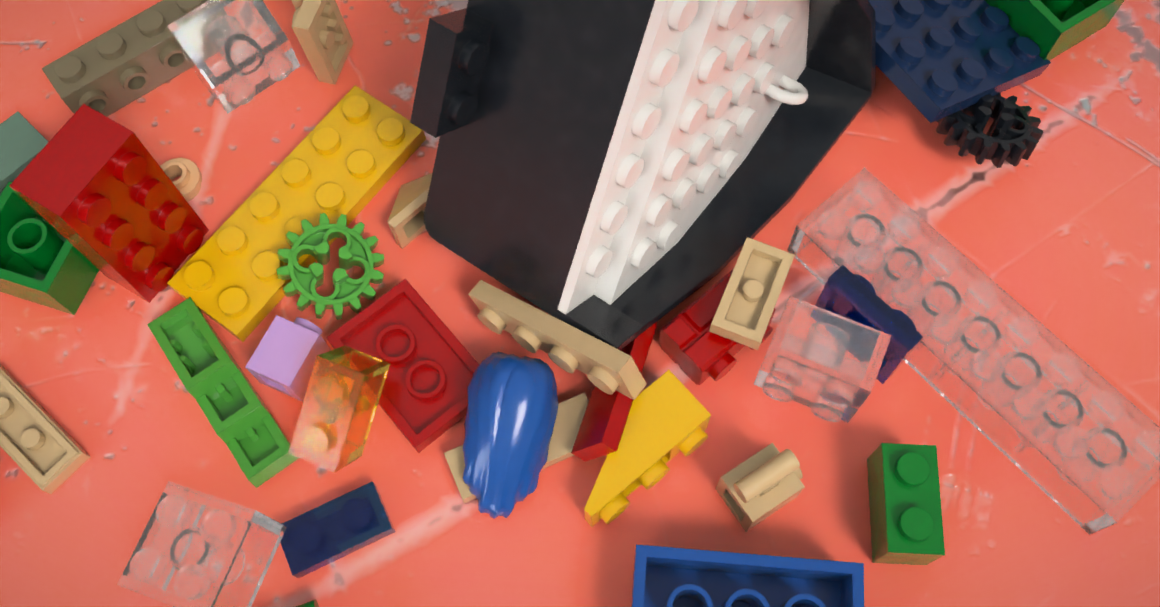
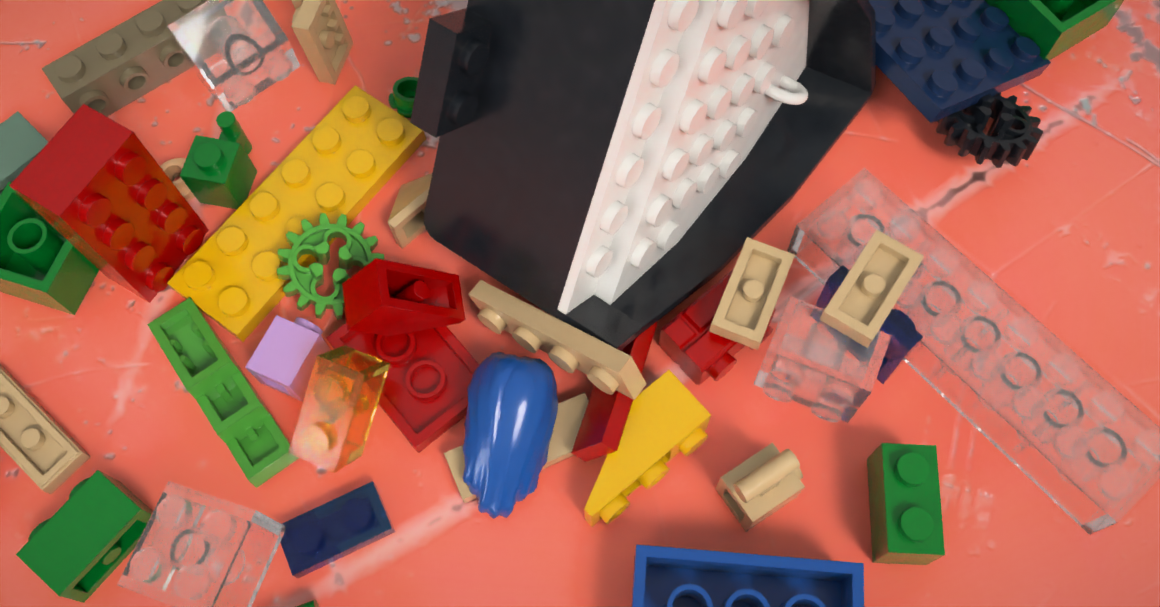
(86, 537): none -> green brick
(220, 168): none -> green brick
(401, 299): none -> red slope
(403, 95): none -> green plate
(871, 288): none -> tan plate

